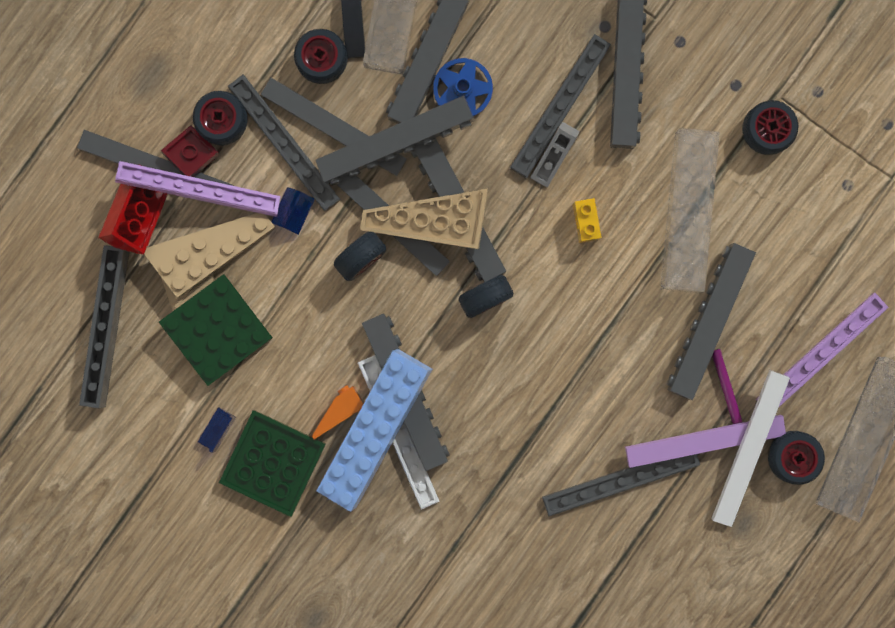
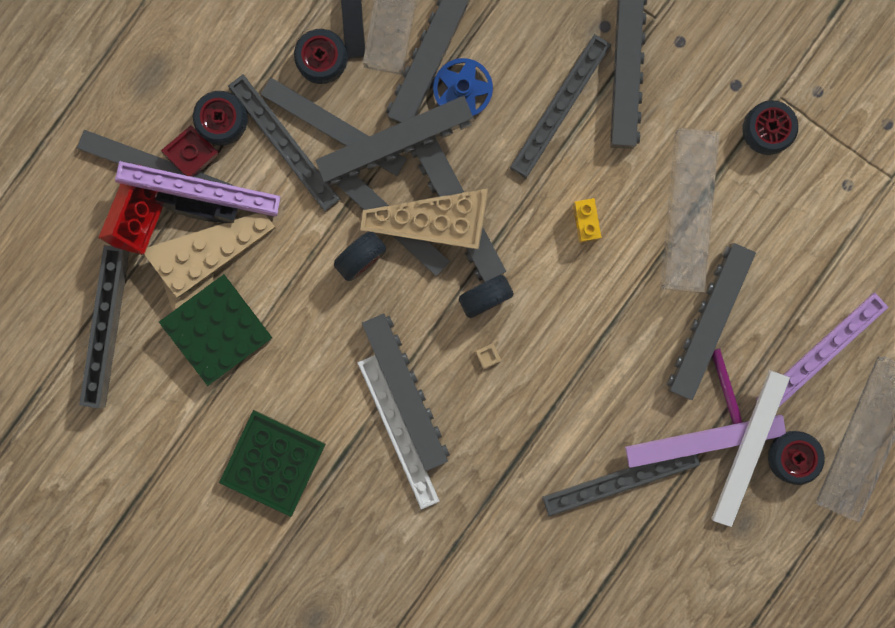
(197, 209): none -> black slope
(216, 429): clear blue panel -> none
(293, 210): clear blue panel -> none
(342, 407): orange slope -> none
(374, 429): light blue brick -> none
(488, 356): none -> tan tile
(555, 154): light grey slope -> none

